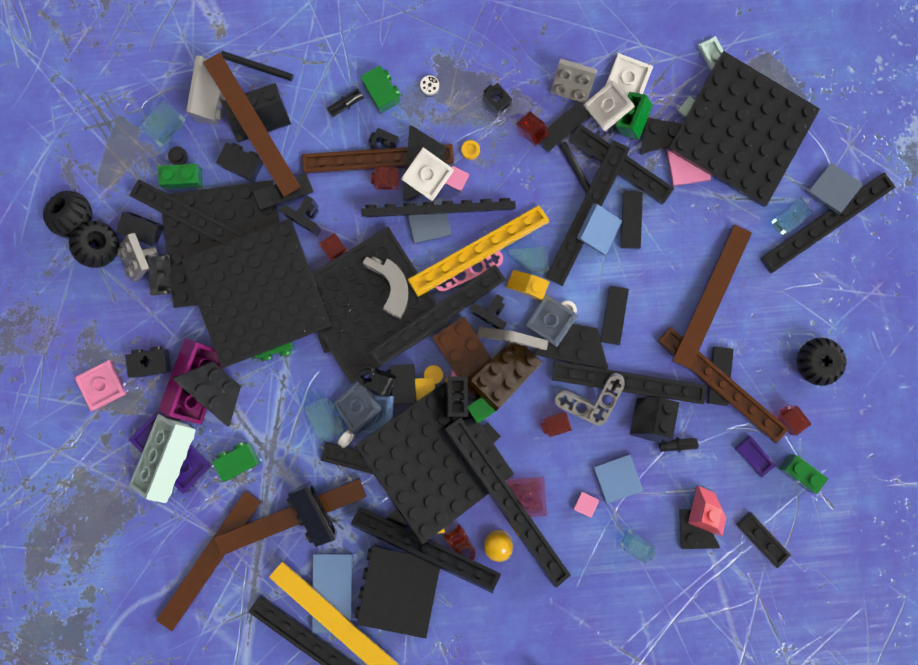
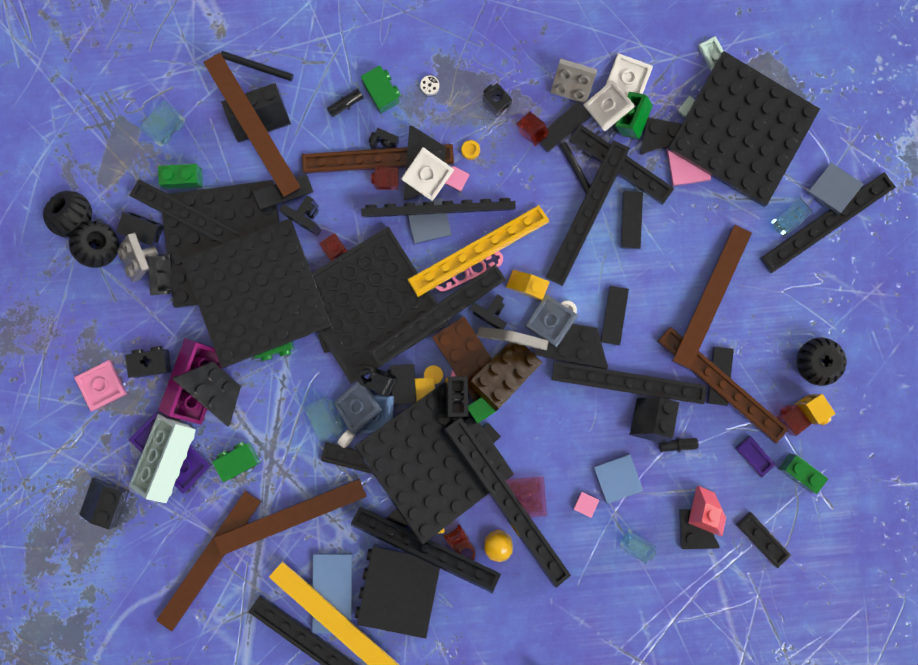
(103, 504): none -> black slope
(177, 156): black plate -> none
(204, 96): light grey slope -> none
(240, 162): black brick -> none
(312, 515): black slope -> none
(391, 272): light grey arch -> none
(532, 259): clear light blue slope -> none
(556, 424): clear red brick -> none
(592, 408): light grey beam -> none
(599, 229): medium blue tile -> none
(816, 409): none -> yellow brick

